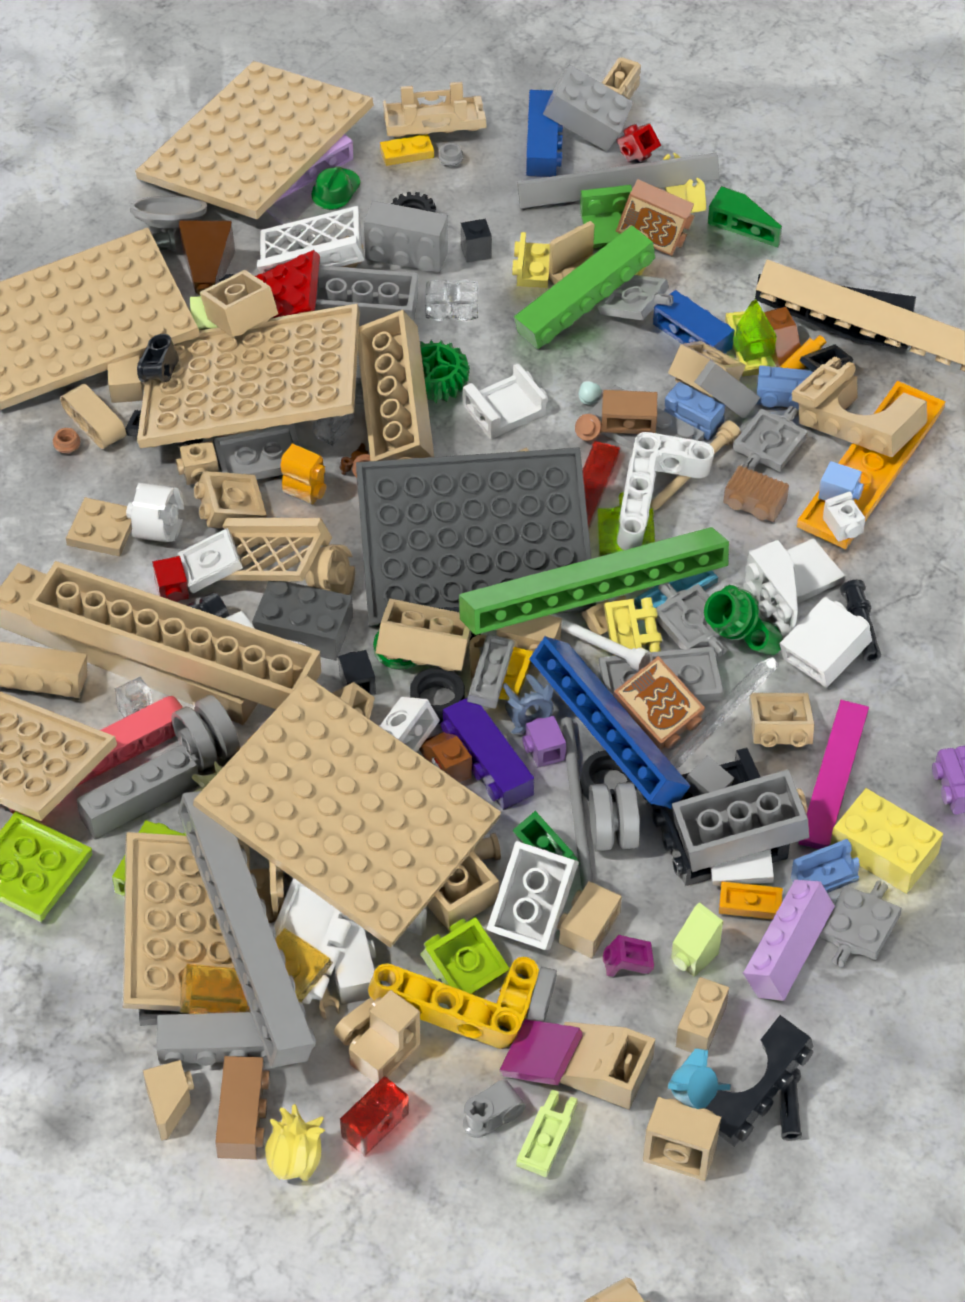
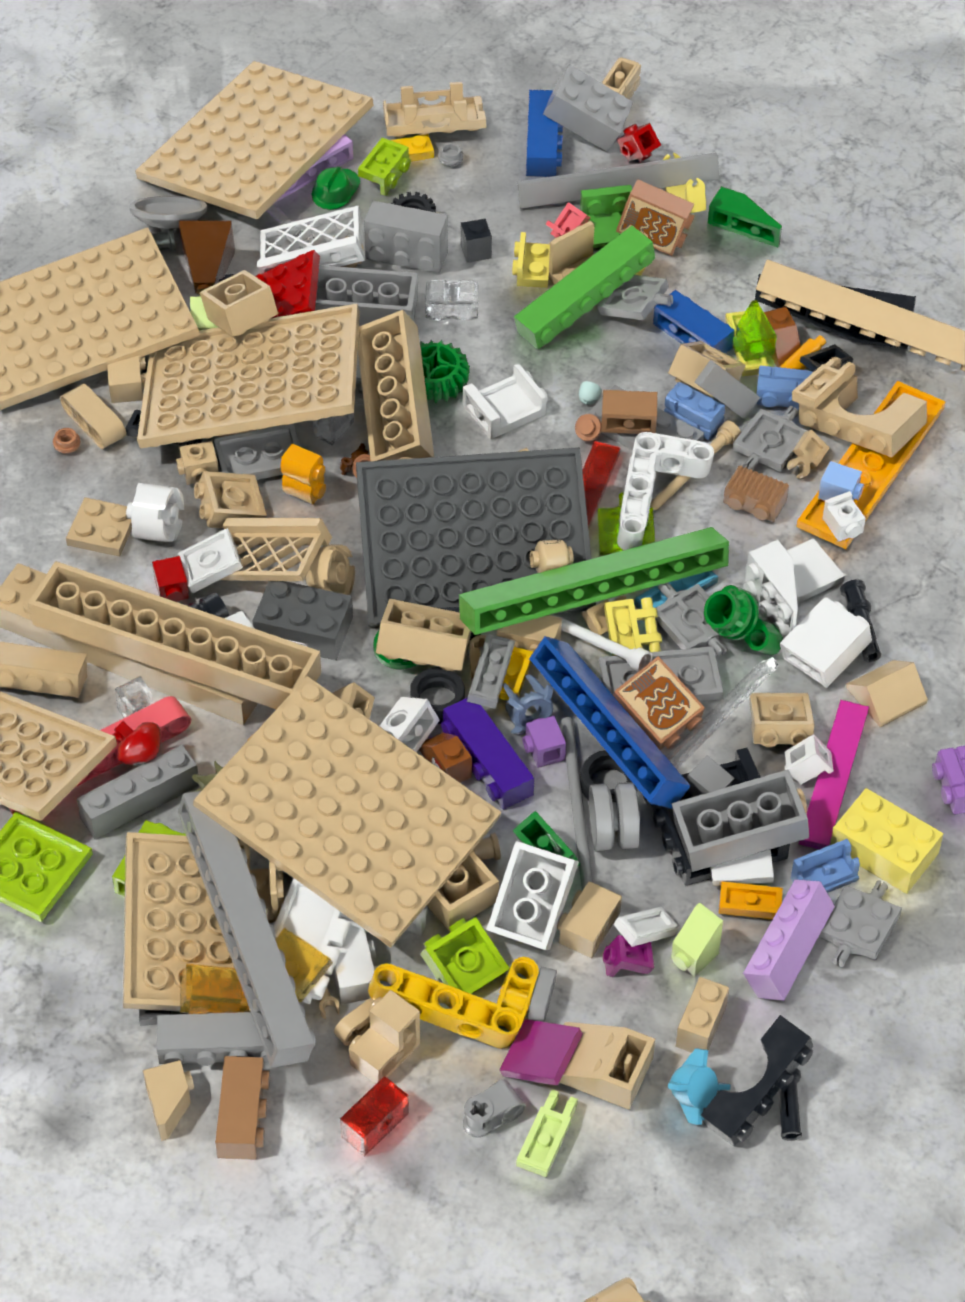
(137, 745): none -> red piece
(158, 359): black piece -> none
(206, 732): light grey wheel -> none
(294, 1146): light yellow hair -> none
(358, 669): black brick -> none
(385, 164): none -> lime bracket
(551, 555): none -> tan head
(568, 220): none -> coral bracket
(646, 926): none -> white tile
(681, 1138): tan brick -> none
(808, 759): none -> white brick
(810, 453): none -> tan plate
(889, 691): none -> tan slope

